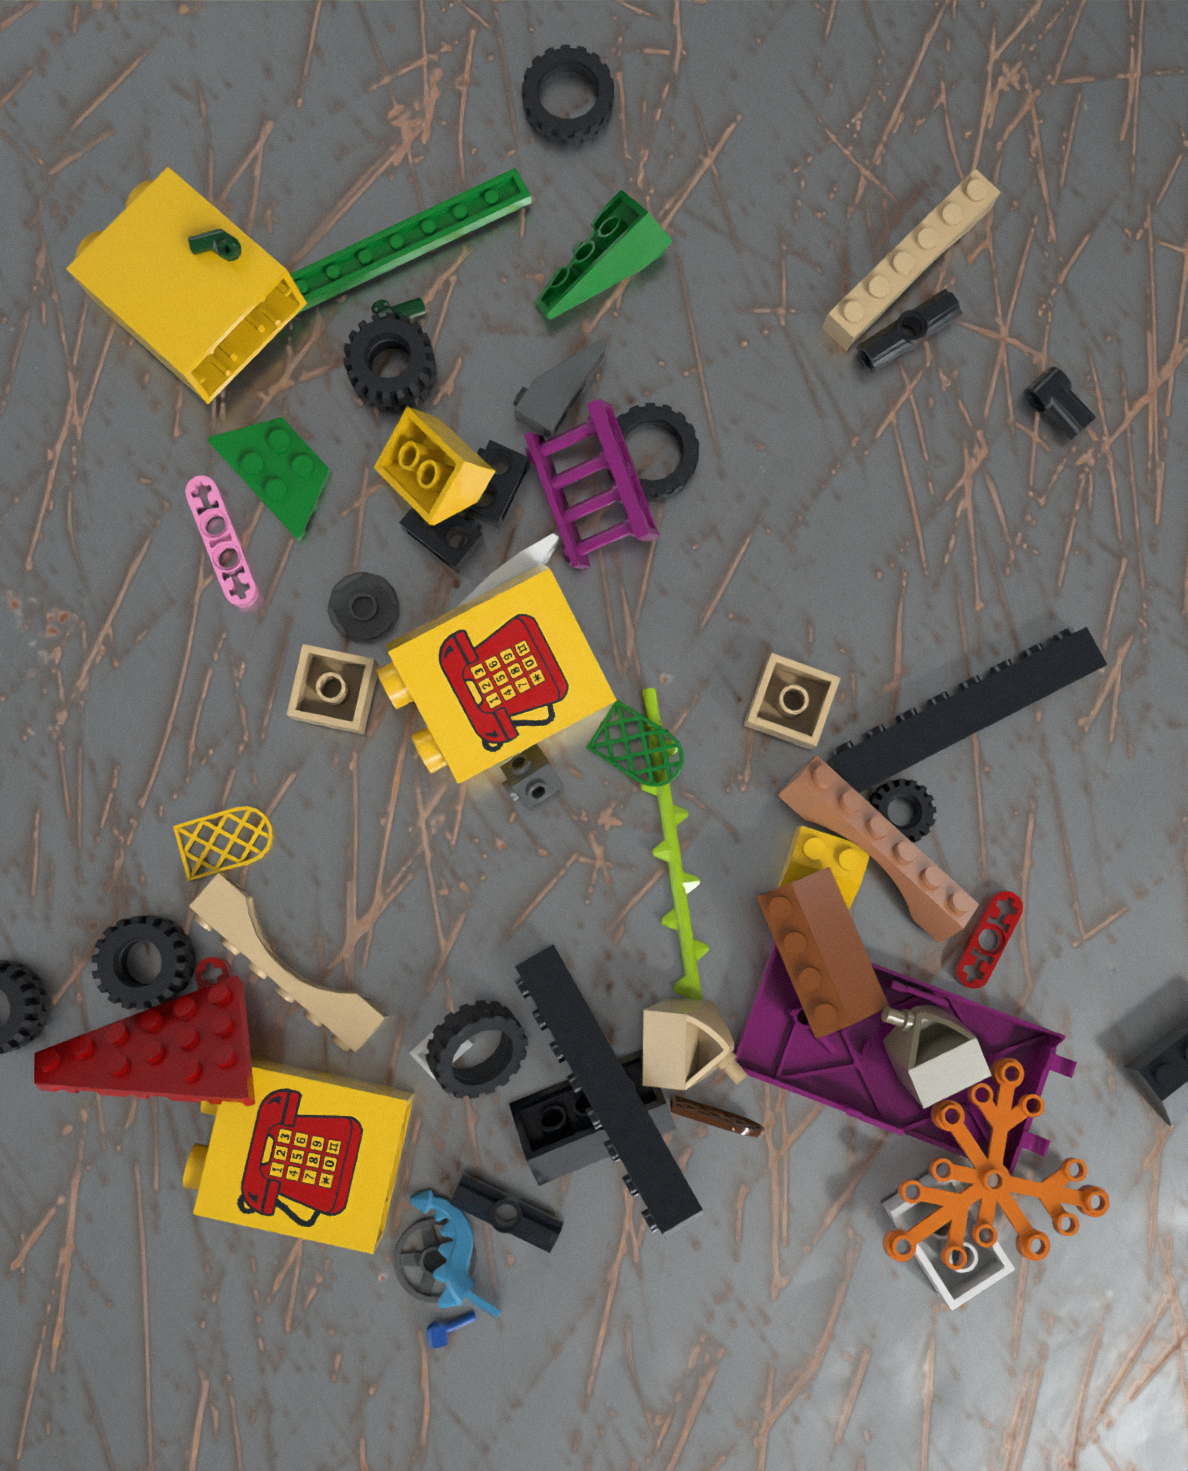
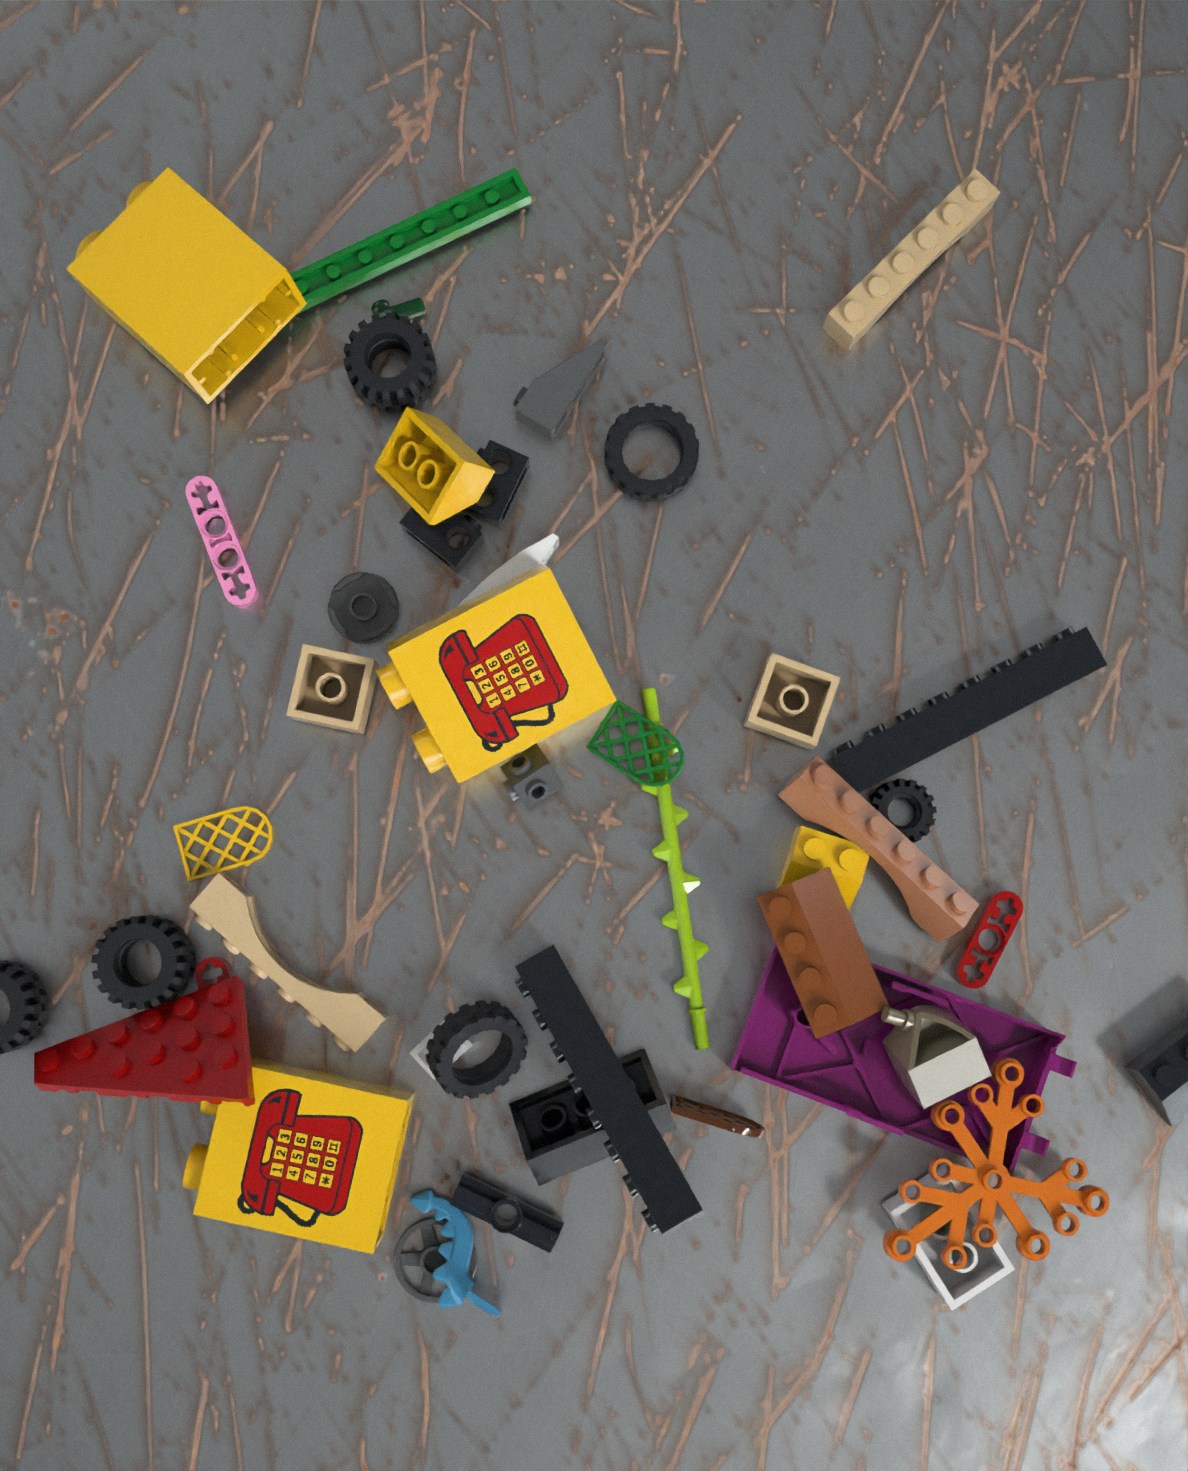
(217, 241): dark green arm -> none
(277, 469): green wing -> none
(438, 1330): blue hand -> none
(568, 60): black tyre -> none
(620, 244): green wedge -> none
(626, 488): magenta fence -> none
(686, 1044): tan piece -> none
(924, 319): black piece -> none
(1053, 395): black piece -> none

